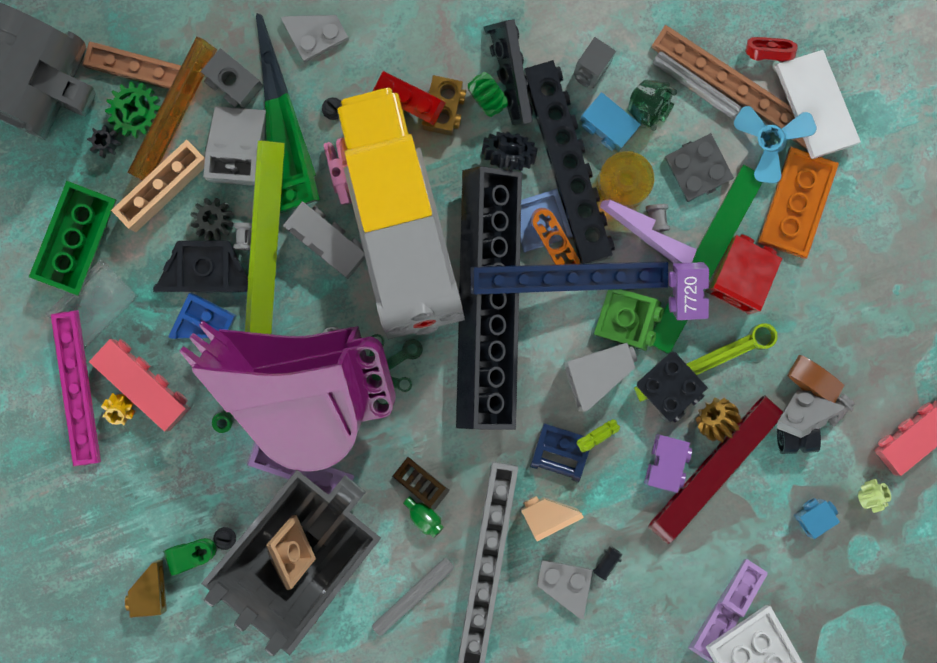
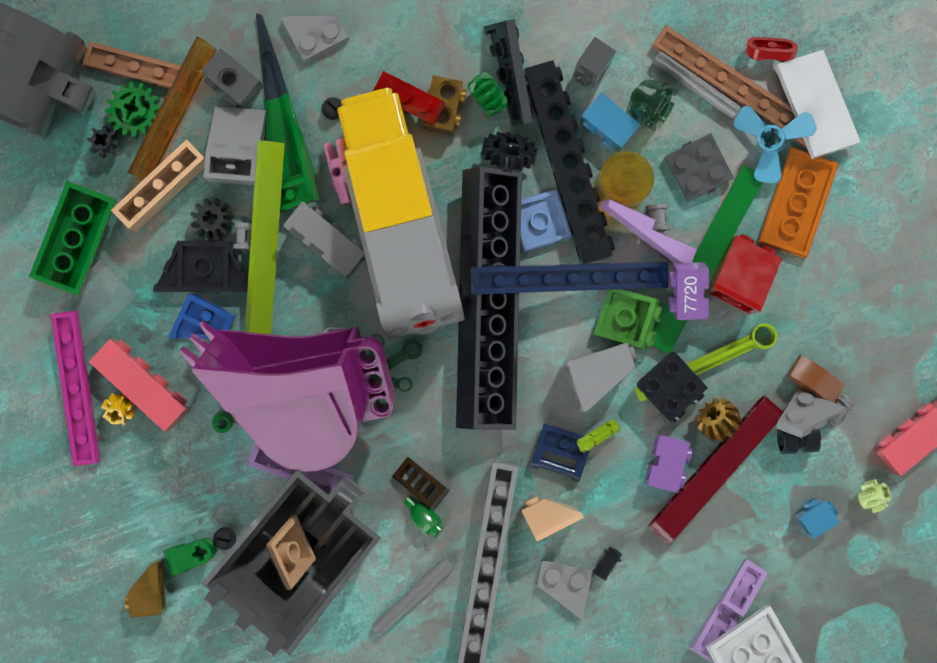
(552, 221): orange beam -> none

